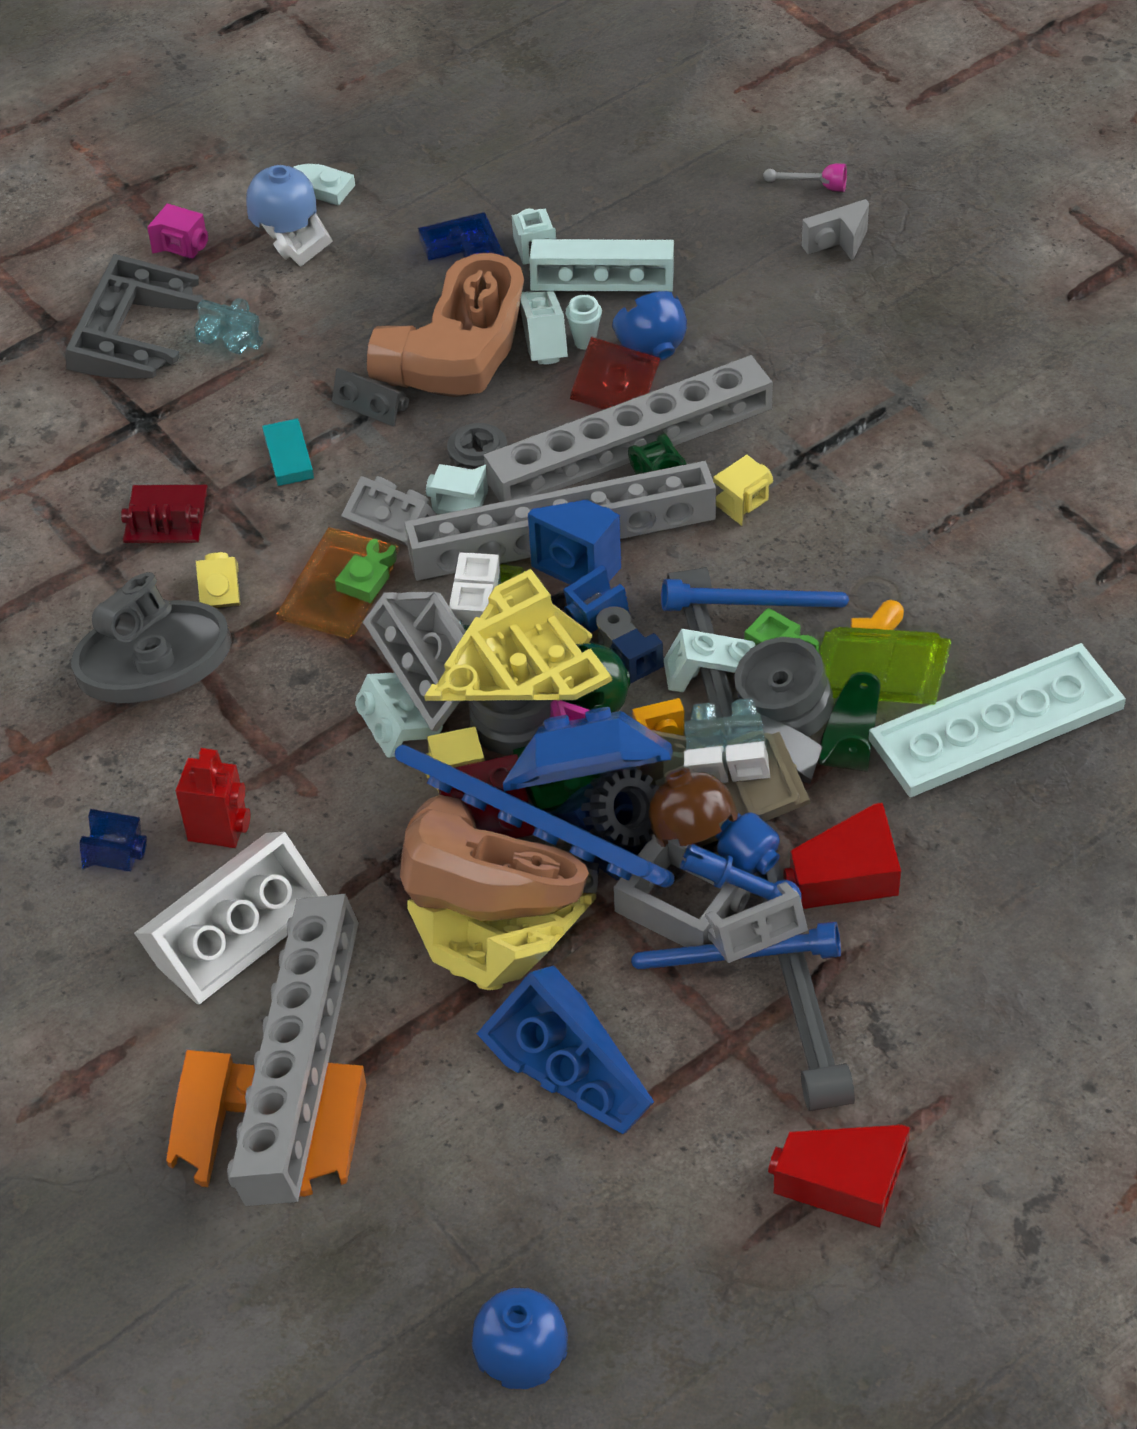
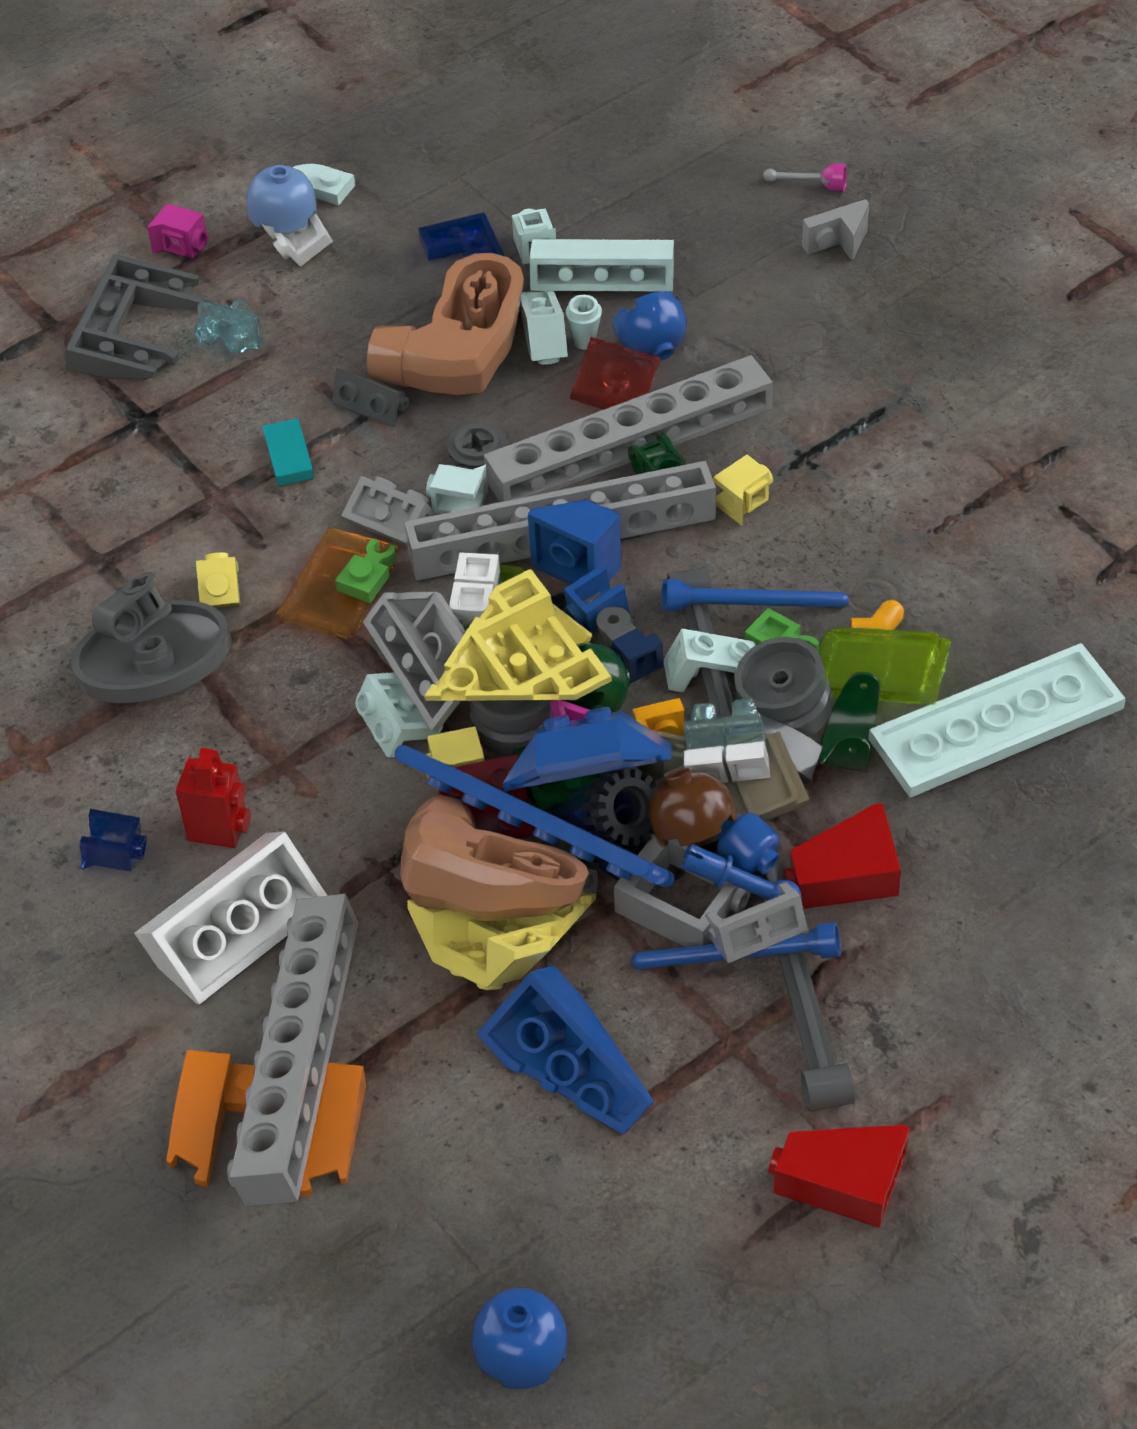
(164, 514): dark red hinge -> none

